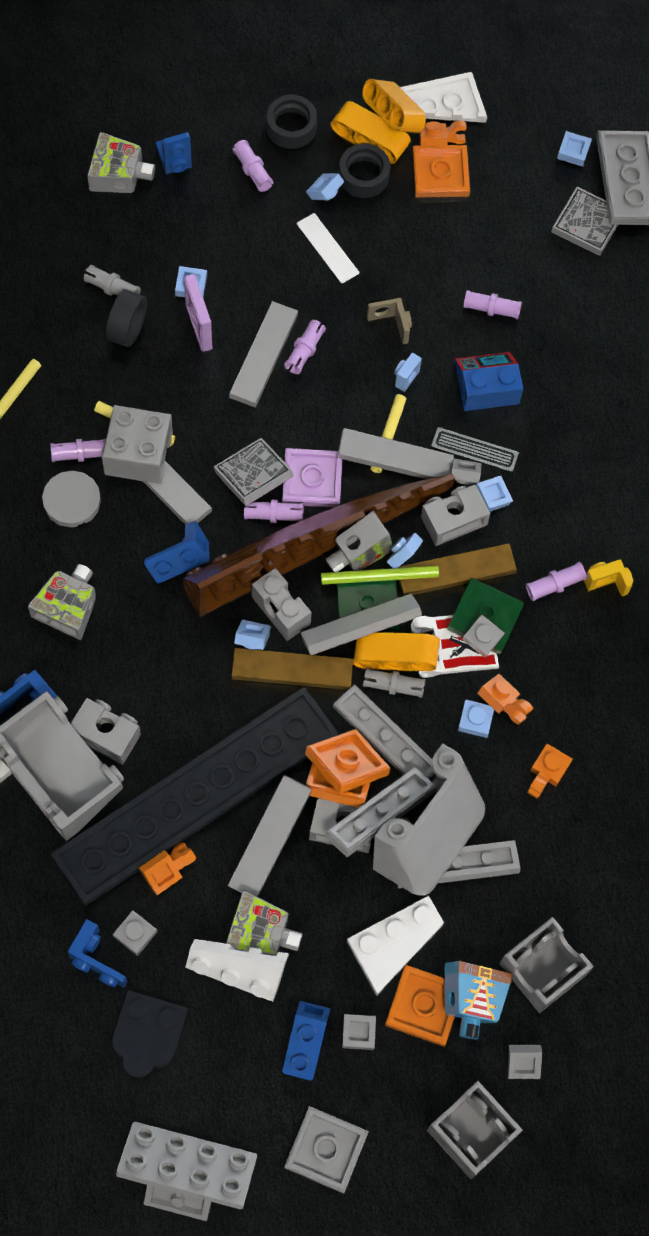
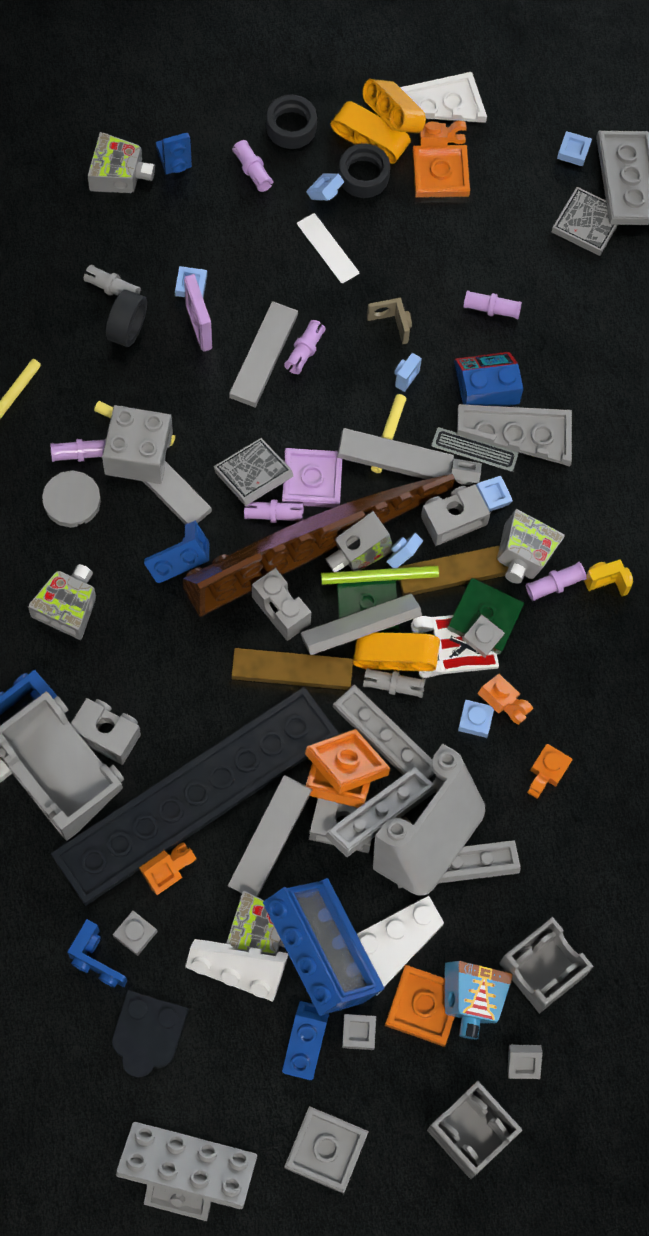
(252, 635): light blue plate -> none
(323, 946): none -> blue window
(523, 430): none -> light grey wing
(526, 546): none -> torso

